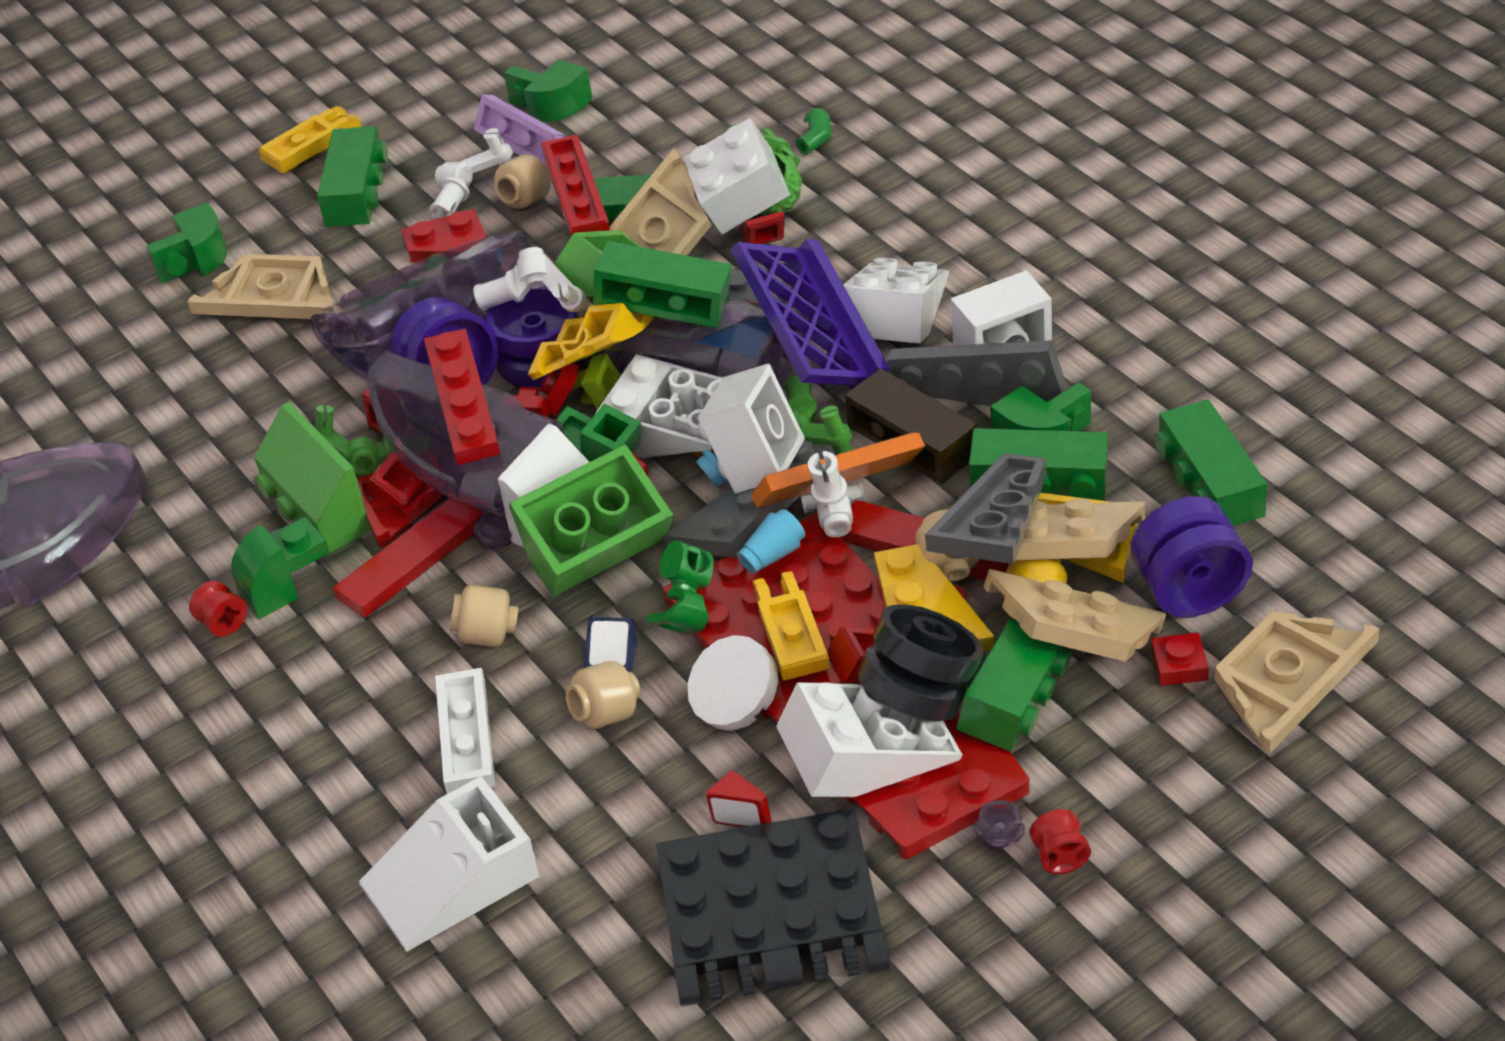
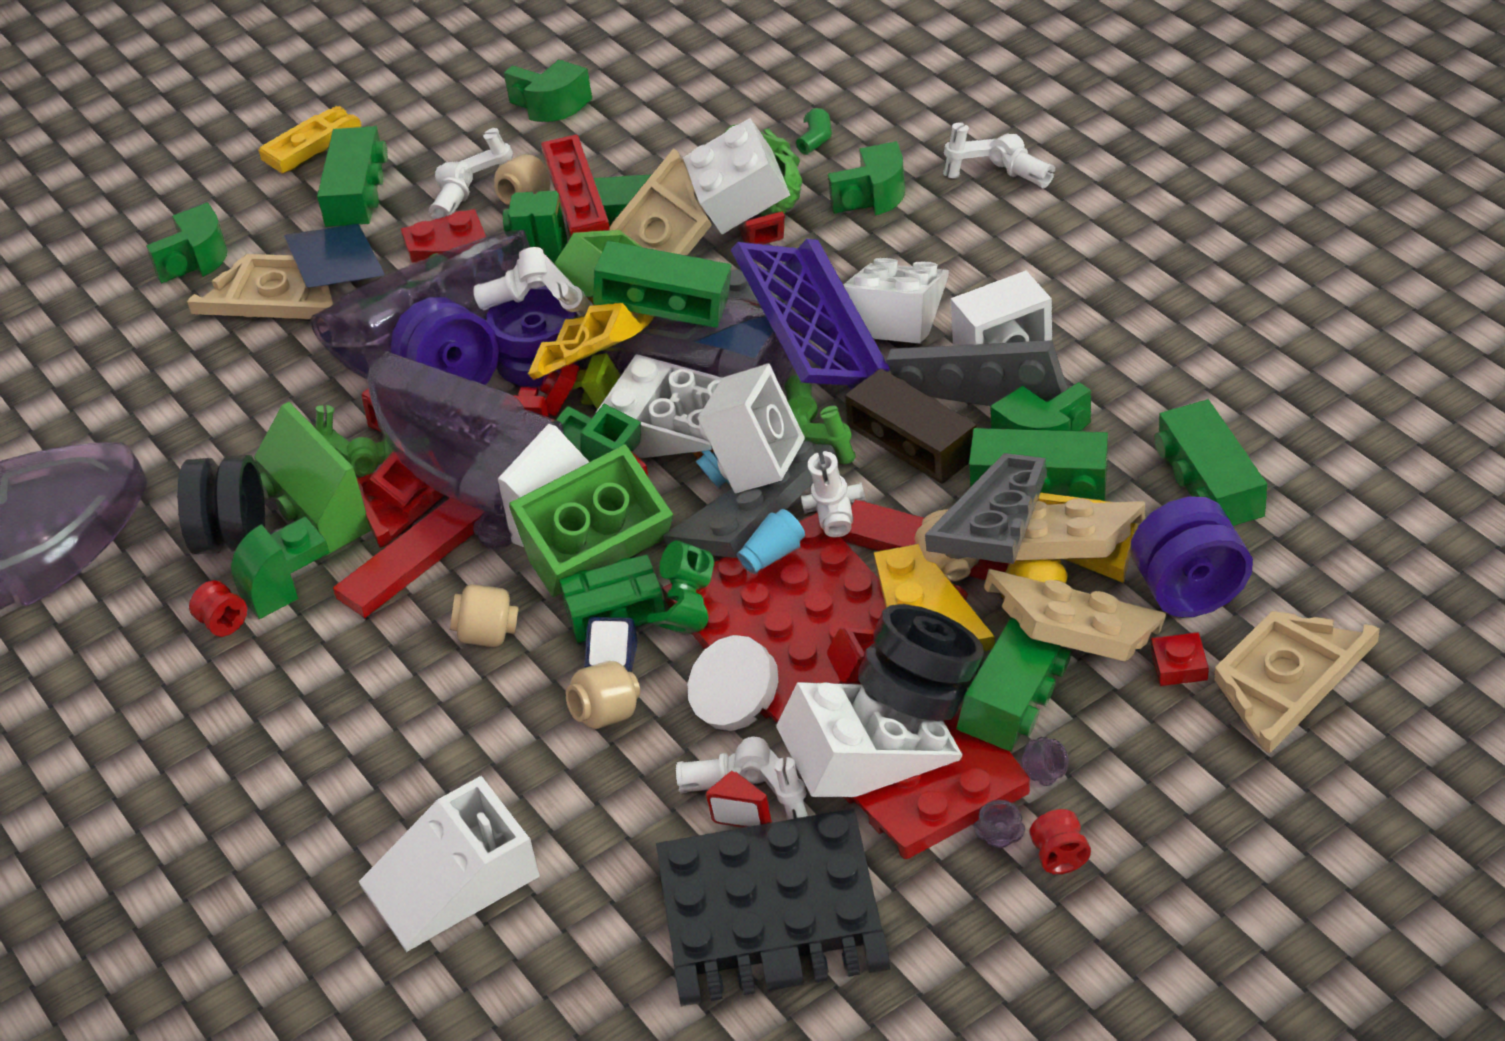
(219, 502): none -> black wheel
(333, 255): none -> dark blue sticker
(462, 397): red plate -> none
(464, 728): white plate -> none
(514, 126): lavender hinge -> none
(541, 220): none -> green brick
(612, 591): none -> green brick
(756, 764): none -> white pin
(791, 629): yellow hinge -> none
(851, 466): orange tile -> none
(875, 184): none -> green brick
(1004, 152): none -> white pin
(1045, 760): none -> clear purple plate

